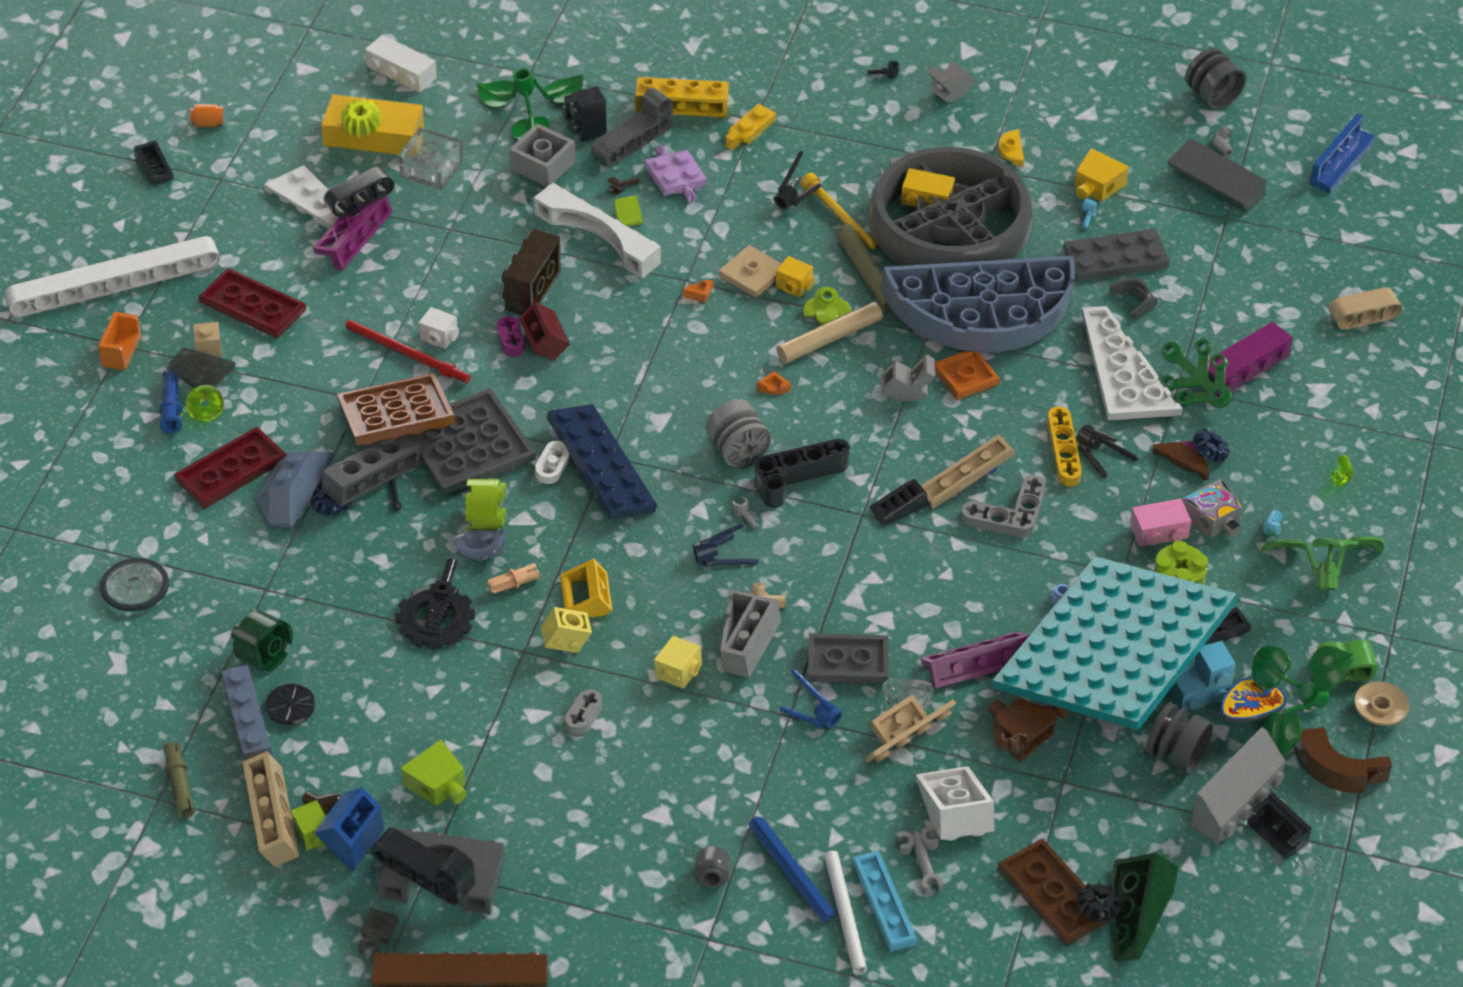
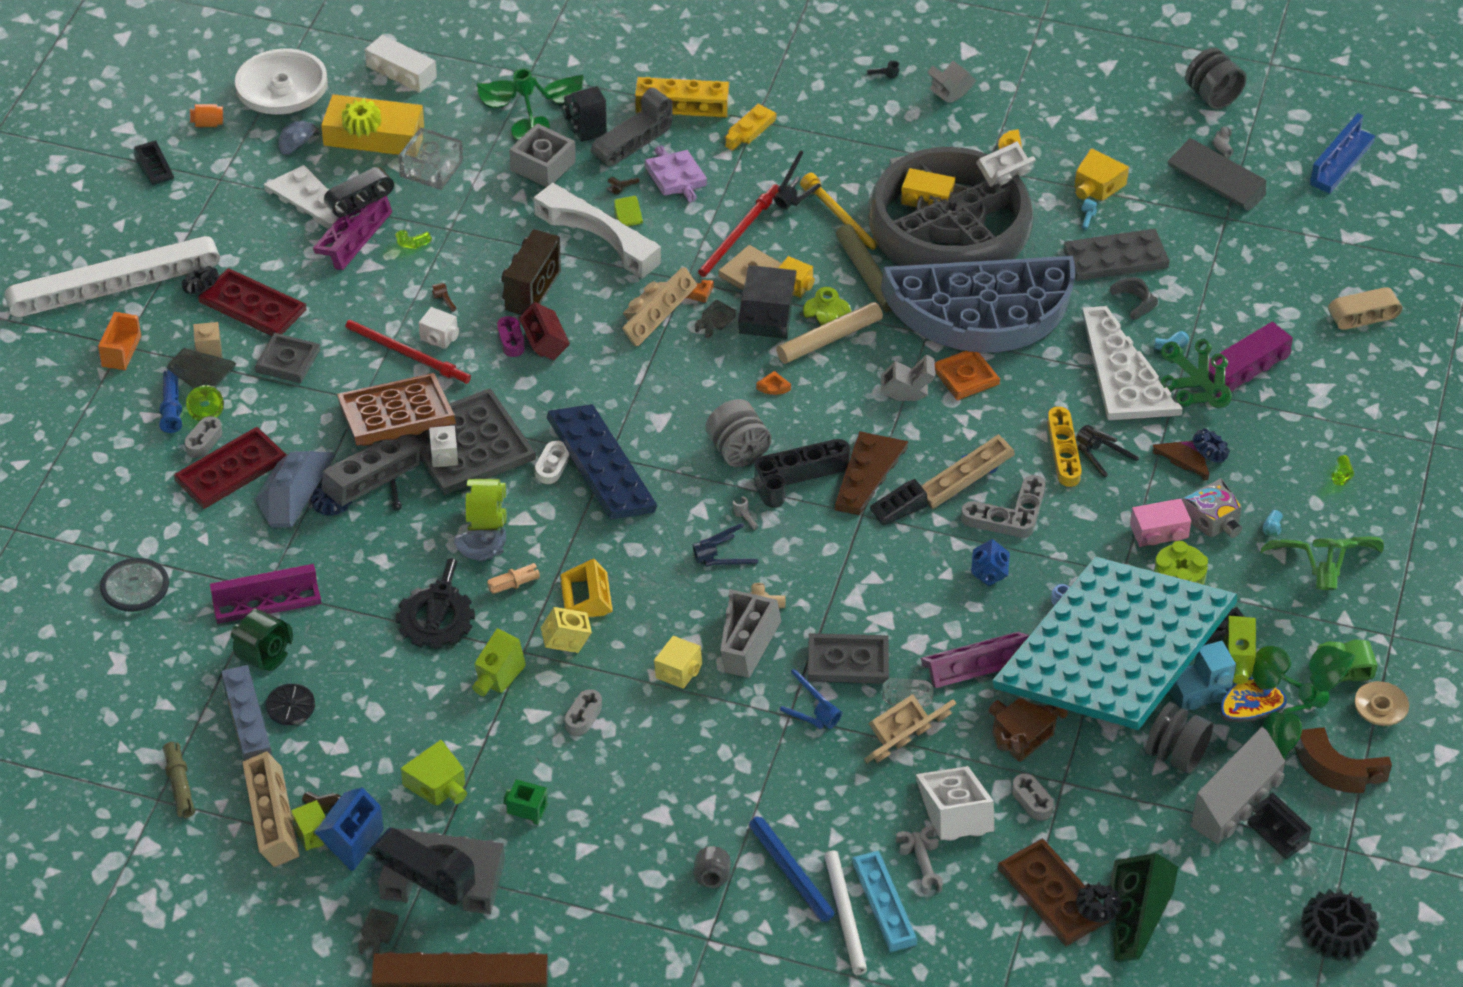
(199, 435): none -> light grey beam
(200, 280): none -> black gear
(264, 589): none -> magenta fence
(281, 81): none -> white dish
(287, 358): none -> dark grey tile
(295, 136): none -> sand blue hat
(412, 242): none -> clear neon green arm
(440, 290): none -> reddish brown hand
(443, 451): none -> white brick
(498, 663): none -> lime torso
(526, 800): none -> green brick
(656, 304): none -> tan bracket
(717, 316): none -> clear smoke plate
(762, 203): none -> red bar
(767, 302): none -> black slope
(867, 469): none -> reddish brown wing
(990, 562): none -> blue brick
(1004, 164): none -> white bracket
(1036, 794): none -> light grey beam
(1180, 338): none -> medium azure arm
(1243, 655): none -> lime torso
(1324, 915): none -> black gear

